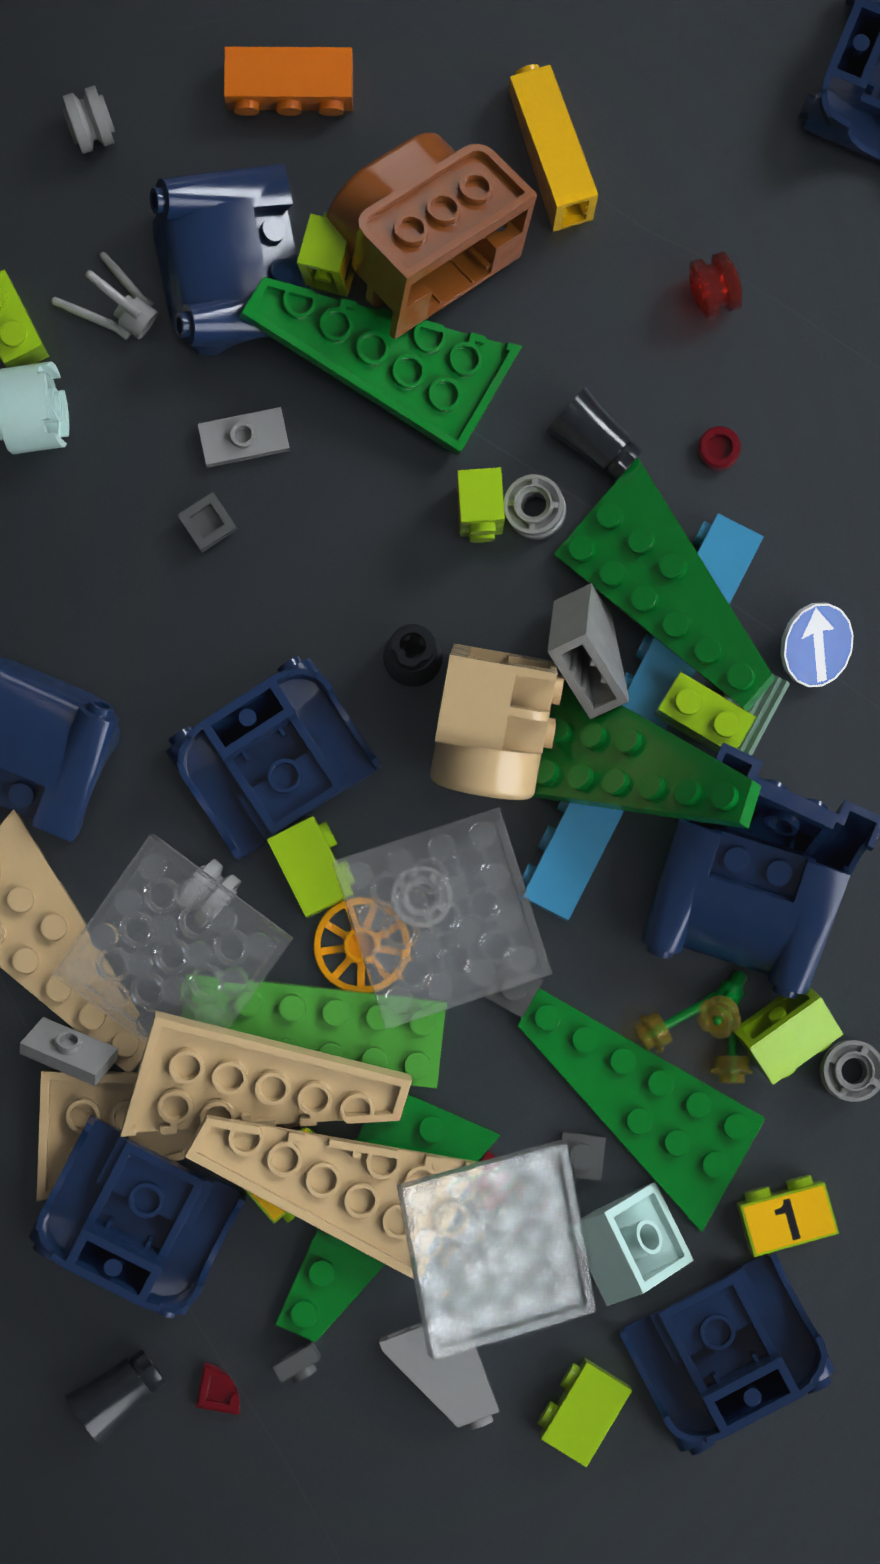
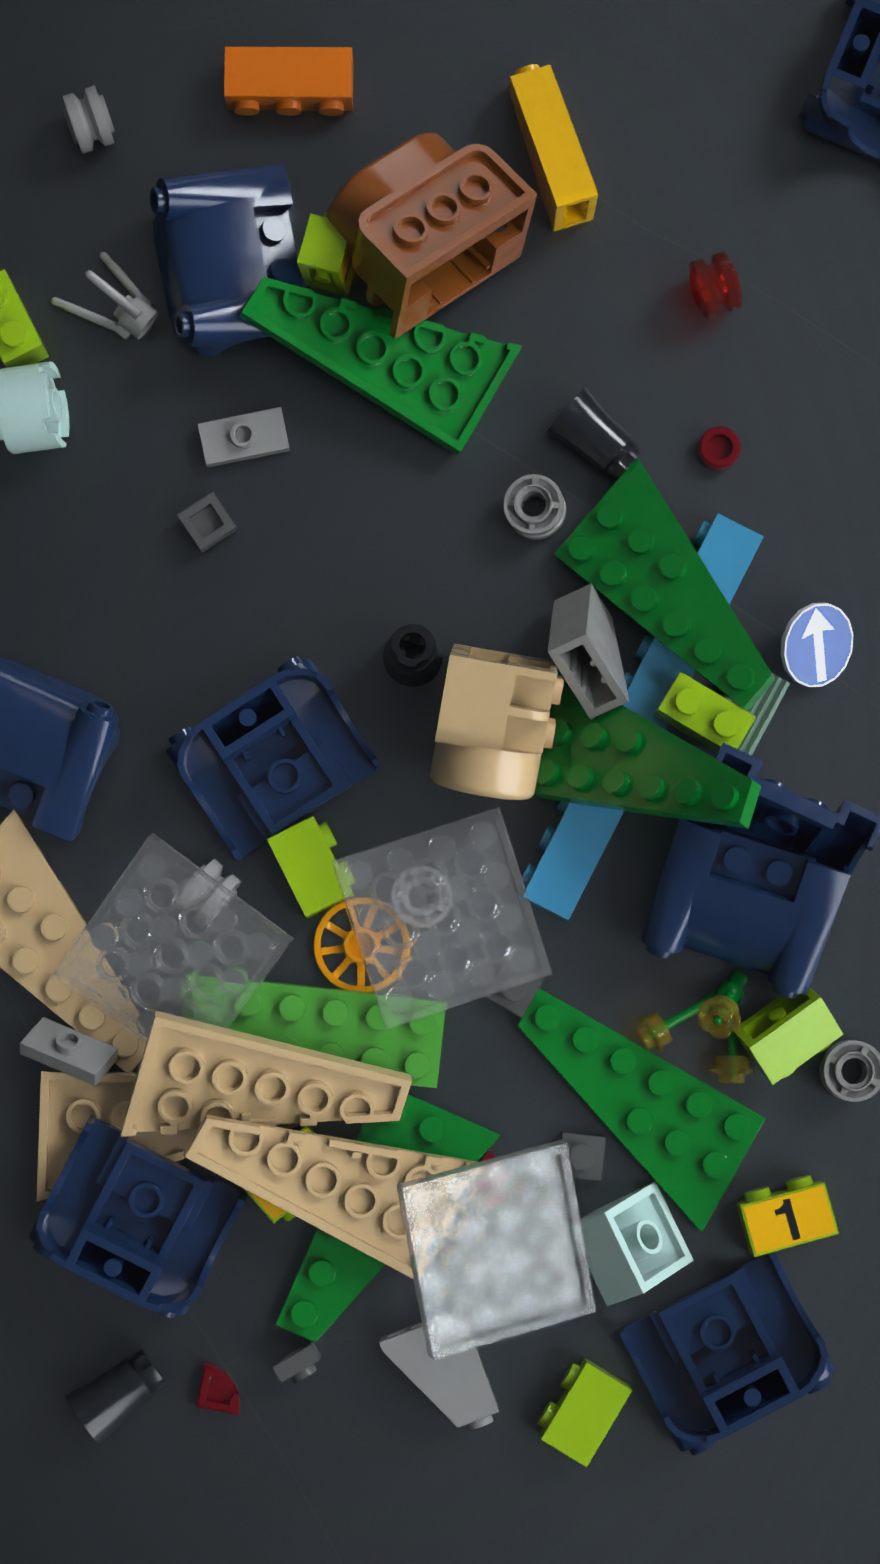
(480, 504): lime brick -> none

